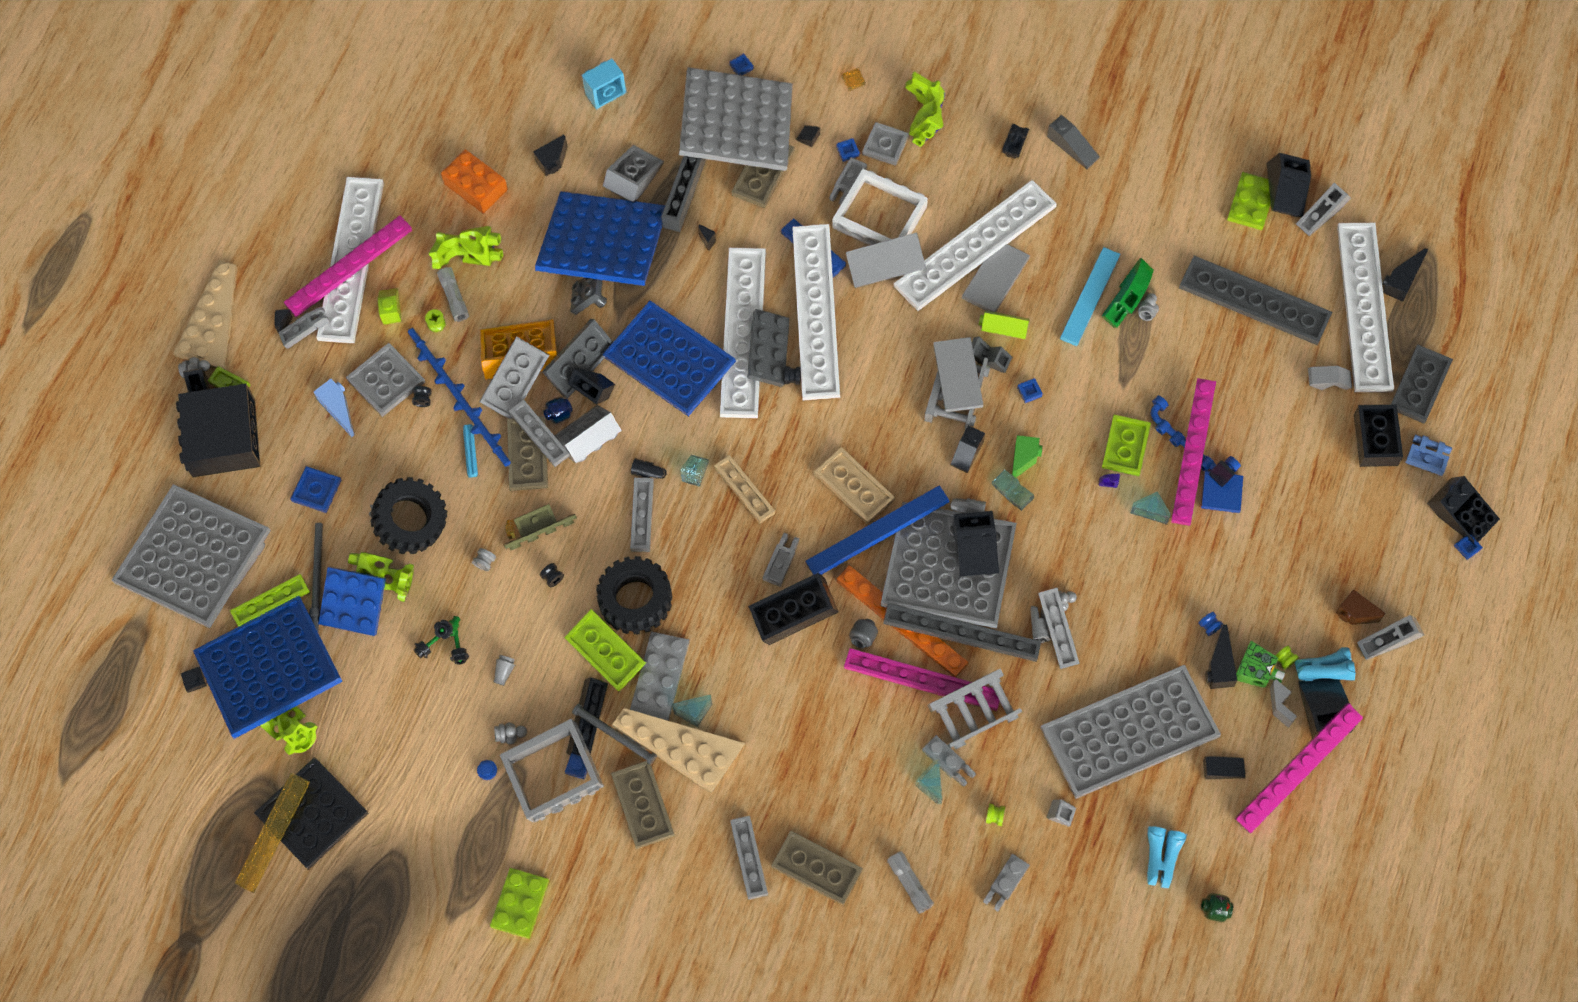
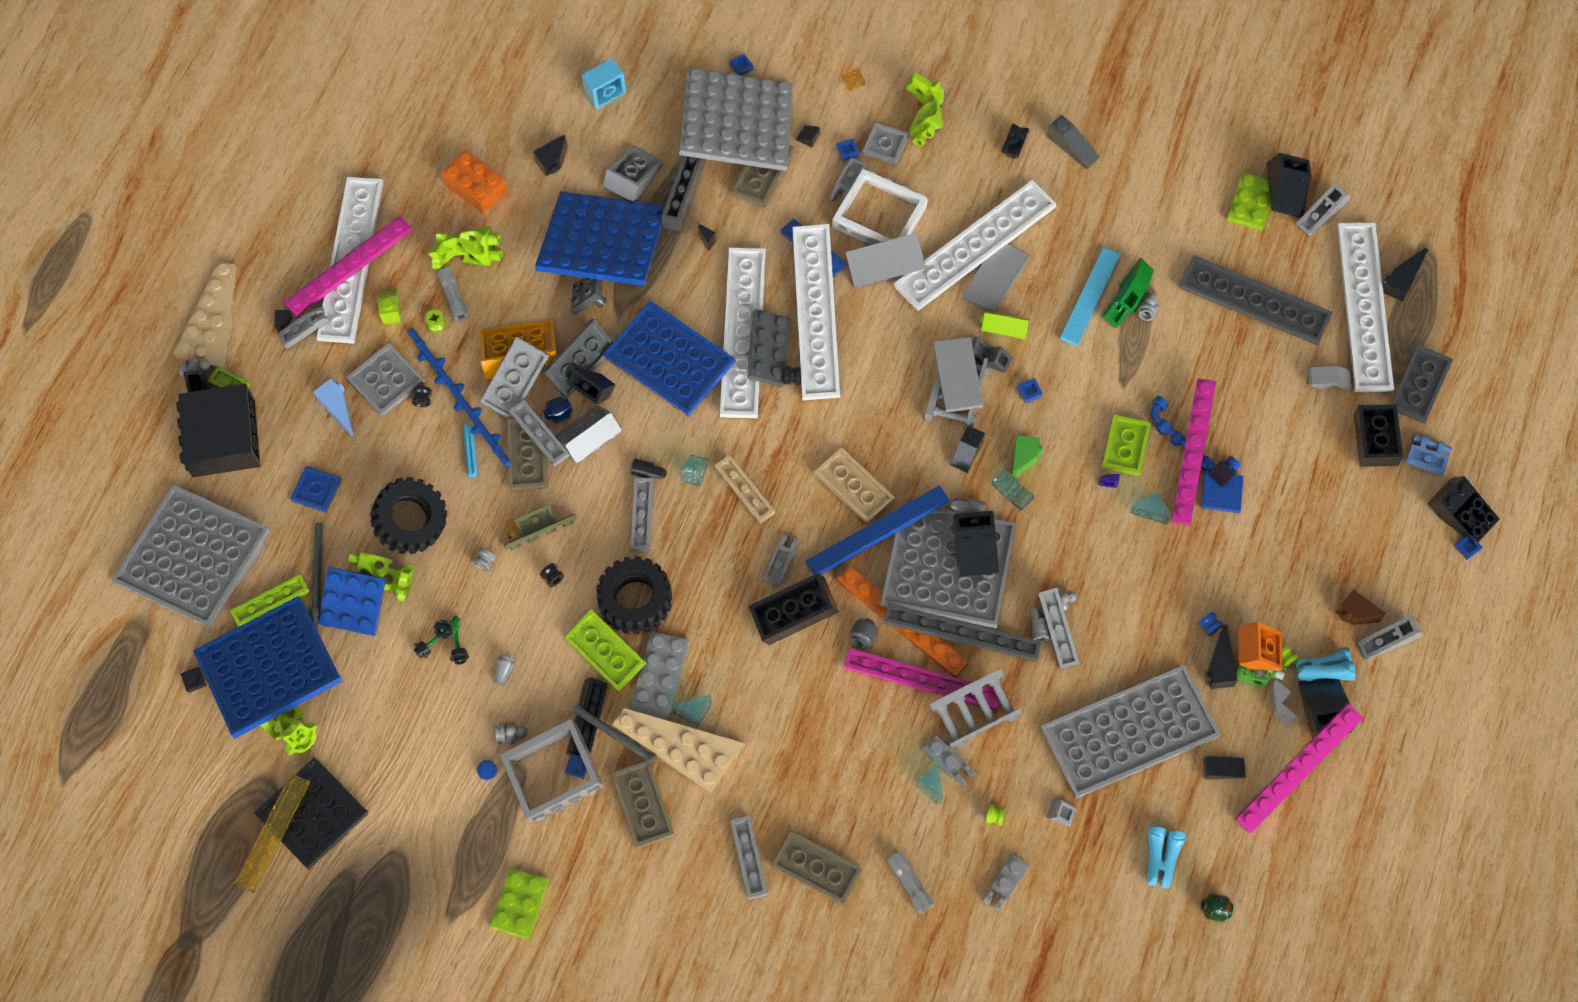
(1260, 647): none -> orange slope

